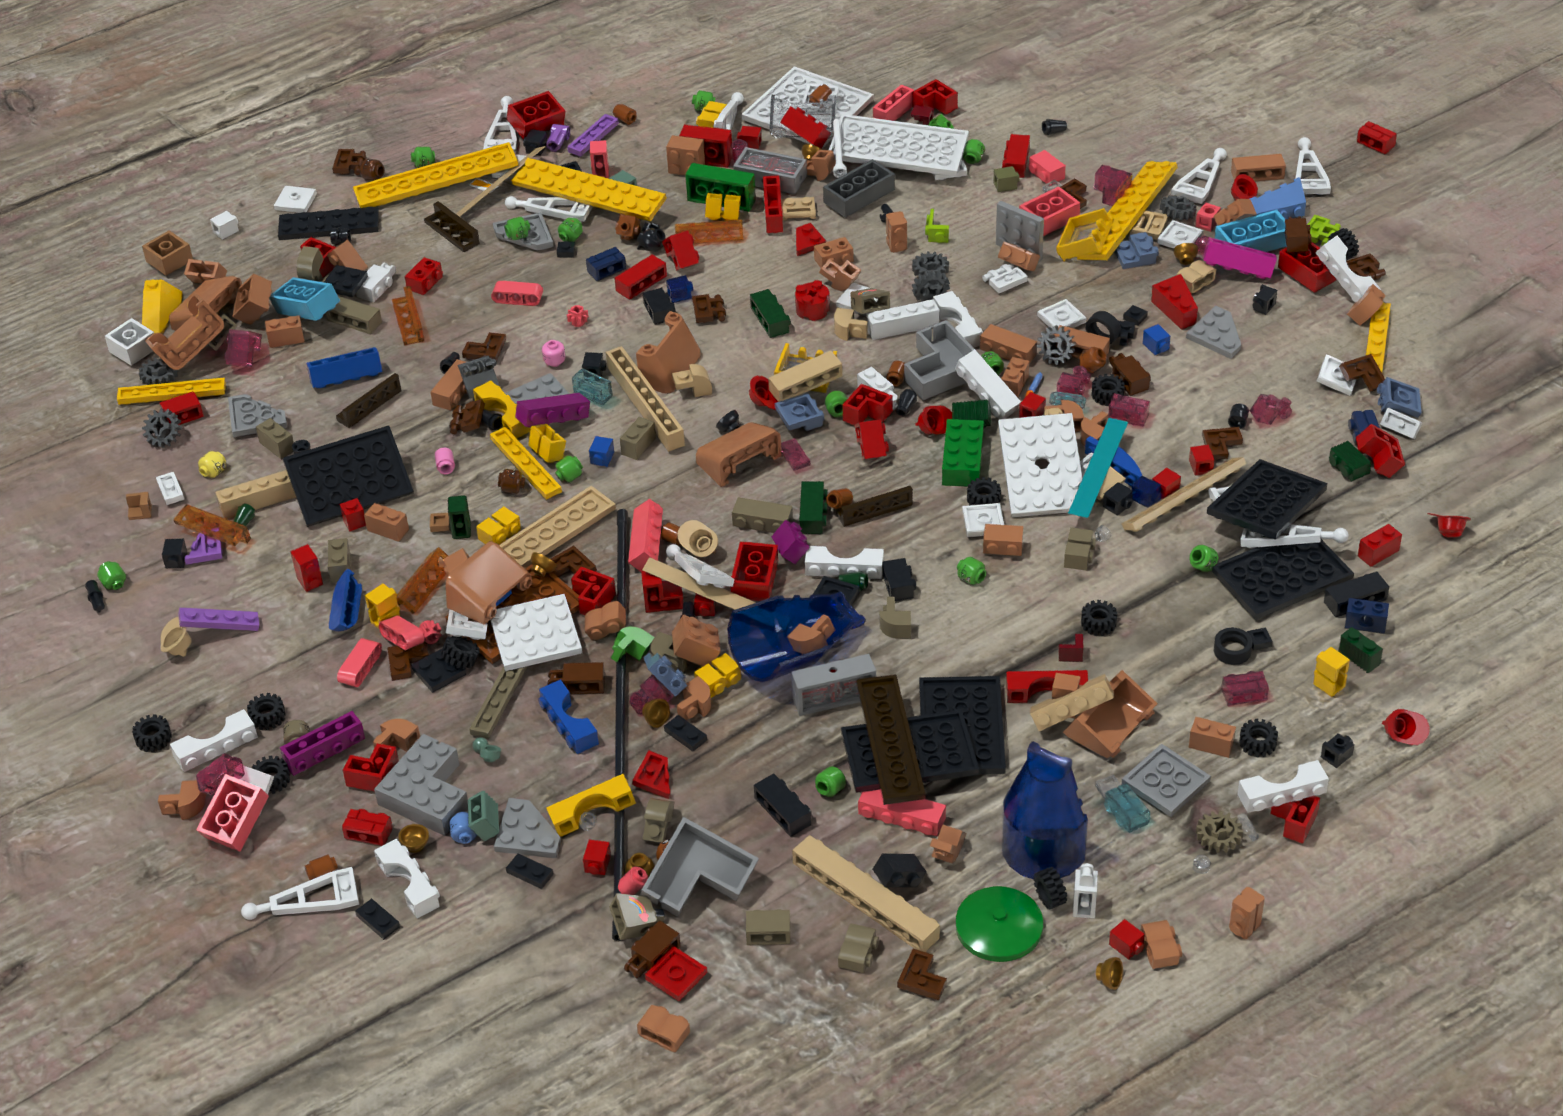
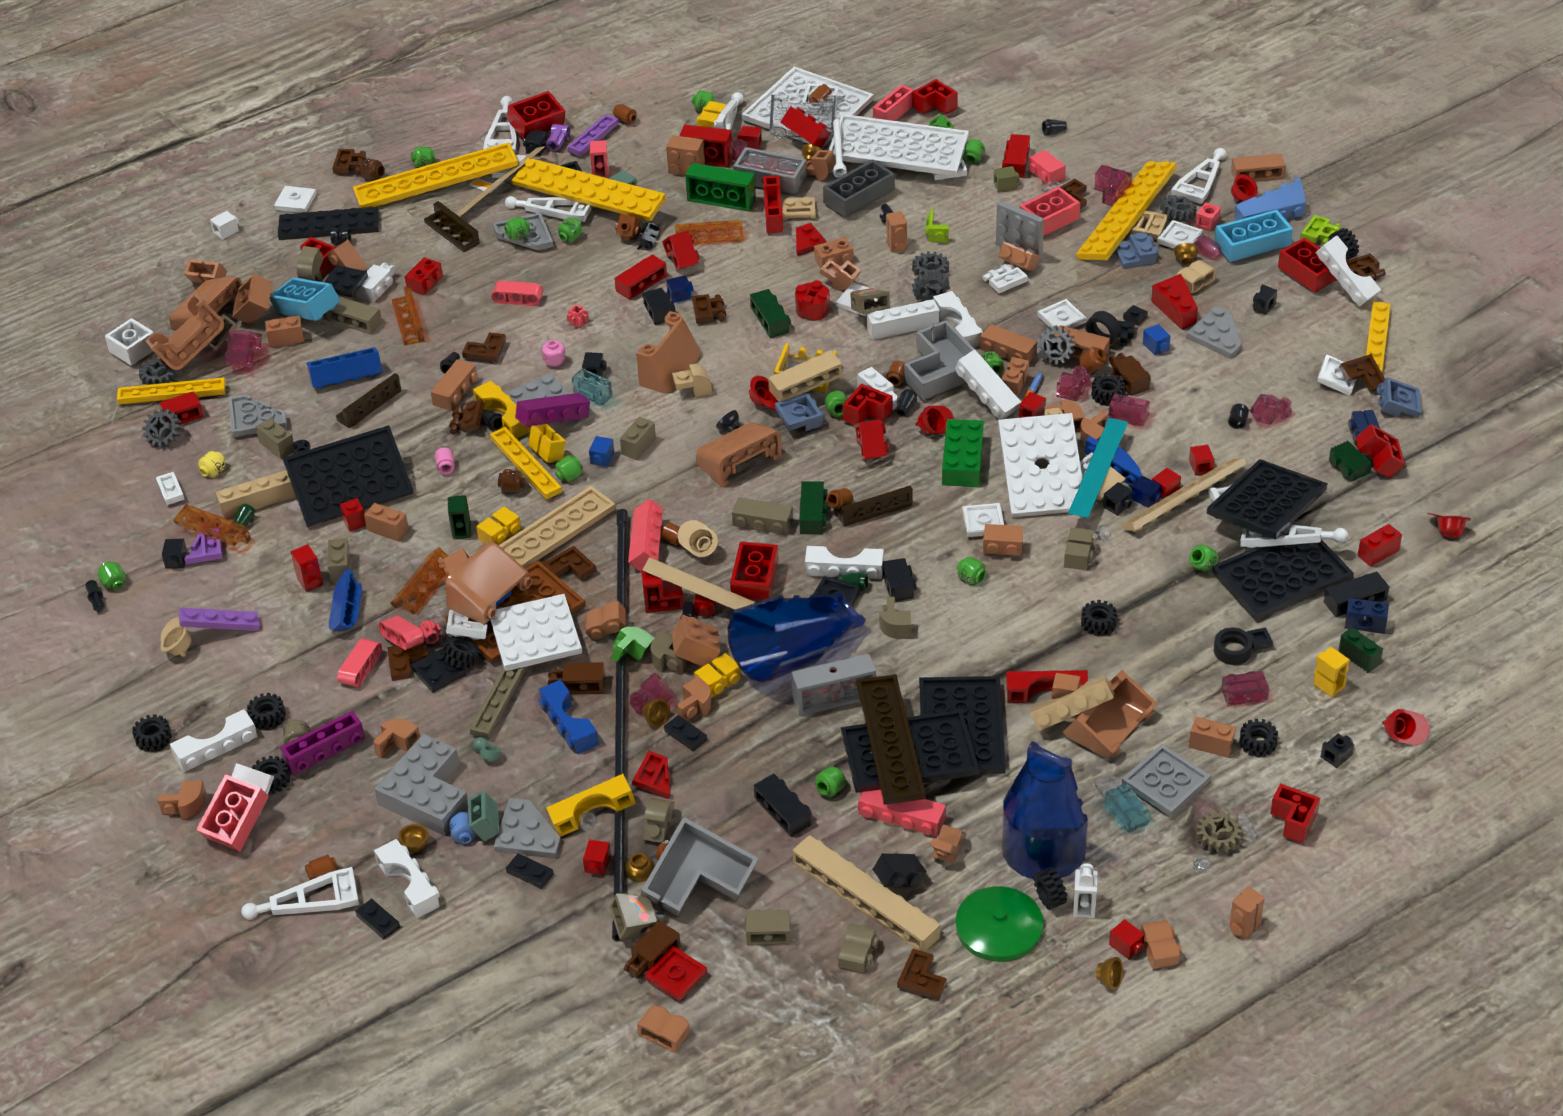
(139, 505): medium nougat panel -> none
(158, 303): yellow wedge -> none
(167, 252): medium nougat brick -> none
(211, 776): clear pink brick -> none
(367, 827): red brick -> none
(369, 772): red brick -> none
(382, 604): yellow piece -> none
(439, 522): medium nougat plate -> none
(477, 373): dark grey hinge -> none
(542, 564): pearl gold piece -> none
(566, 249): black plate -> none
(593, 589): red brick -> none
(606, 263): dark blue brick -> none
(633, 881): coral brick -> none
(645, 398): tan brick -> none
(653, 239): black piece -> none
(661, 668): sand blue plate -> none
(698, 569): white plate -> none
(714, 207): yellow piece -> none
(790, 541): magenta brick -> none
(794, 454): clear pink plate -> none
(810, 639): nougat brick -> none
(846, 326): tan brick -> none
(923, 114): dark red panel -> none
(972, 410): dark green brick -> none
(983, 486): black tyre -> none
(1056, 397): clear light blue plate -> none
(1072, 652): dark red panel -> none
(1084, 234): yellow window -> none
(1220, 438): reddish brown plate -> none
(1235, 211): nougat piece -> none
(1239, 257): dark pink brick -> none
(1260, 794): white arch -> none
(1297, 234): reddish brown brick -> none
(1311, 186): white plate -> none
(1367, 305): nougat brick -> none
(1376, 137): red brick -> none
(1401, 423): white plate -> none

